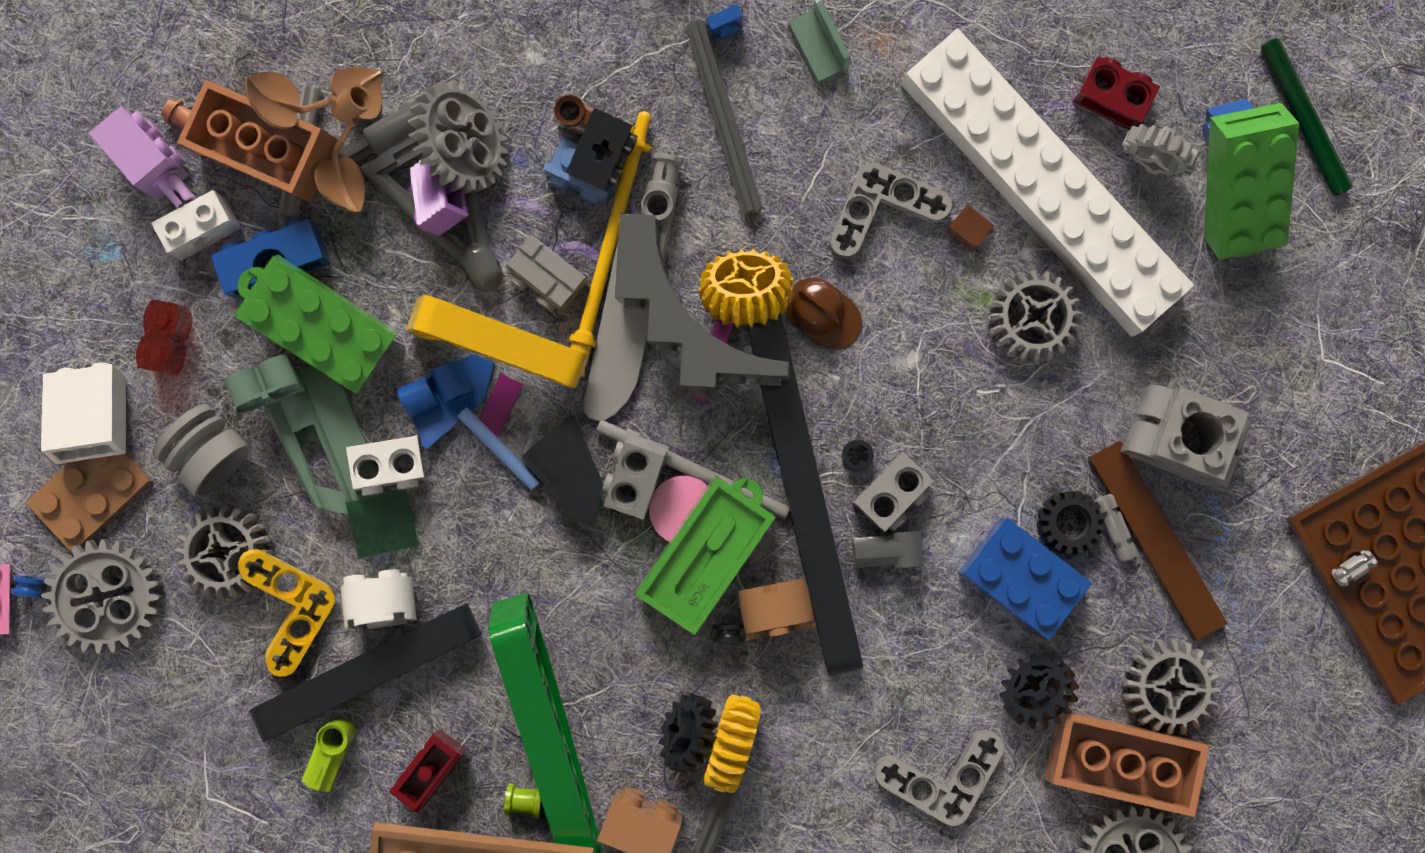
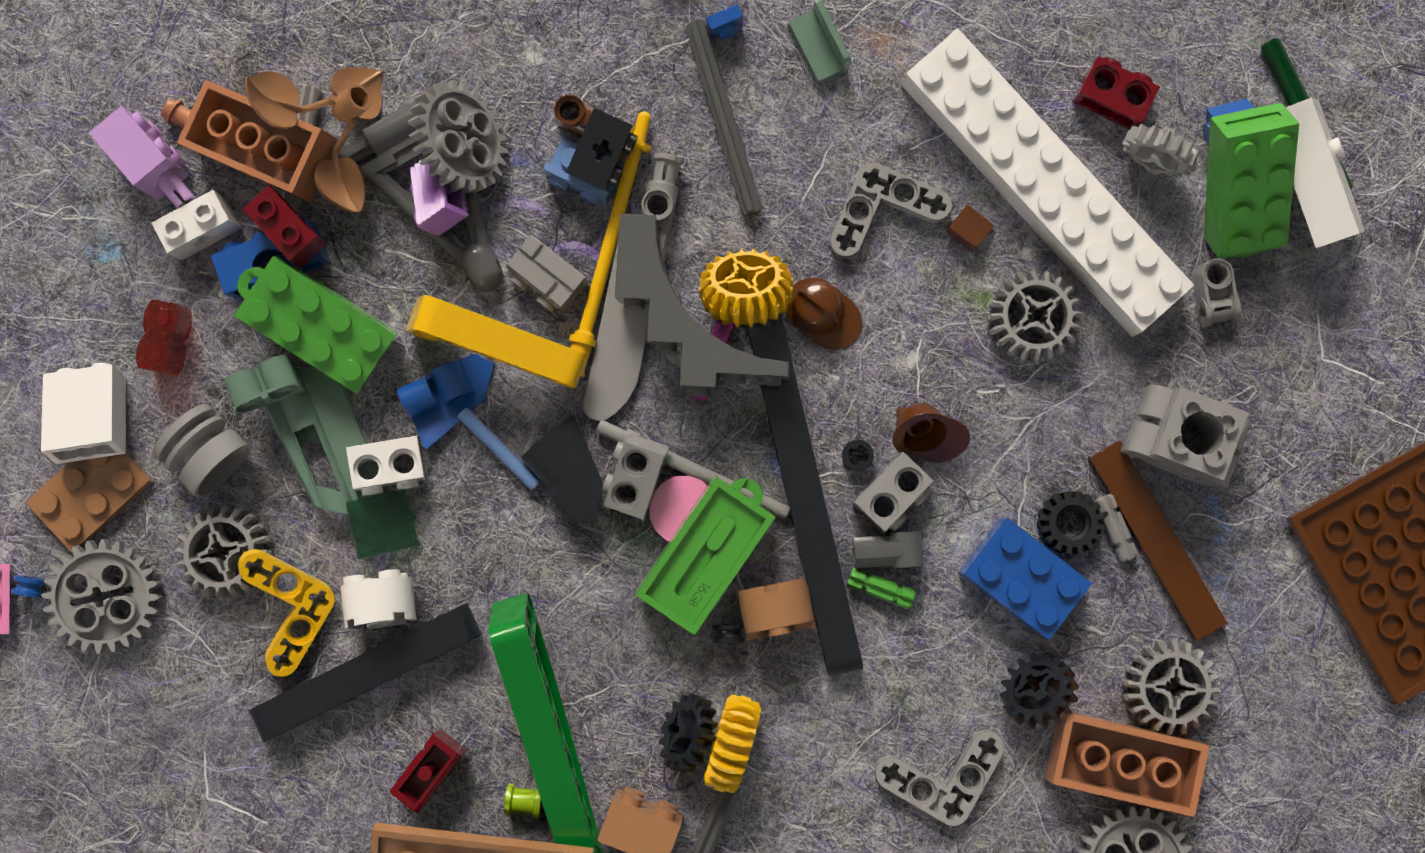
(284, 226): none -> dark red brick
(328, 755): lime piece -> none
(500, 404): magenta sticker -> none
(881, 588): none -> bright green axle
(929, 434): none -> reddish brown piece
(1216, 296): none -> light grey piece
(1321, 178): none -> white brick
(1354, 568): light grey piece -> none

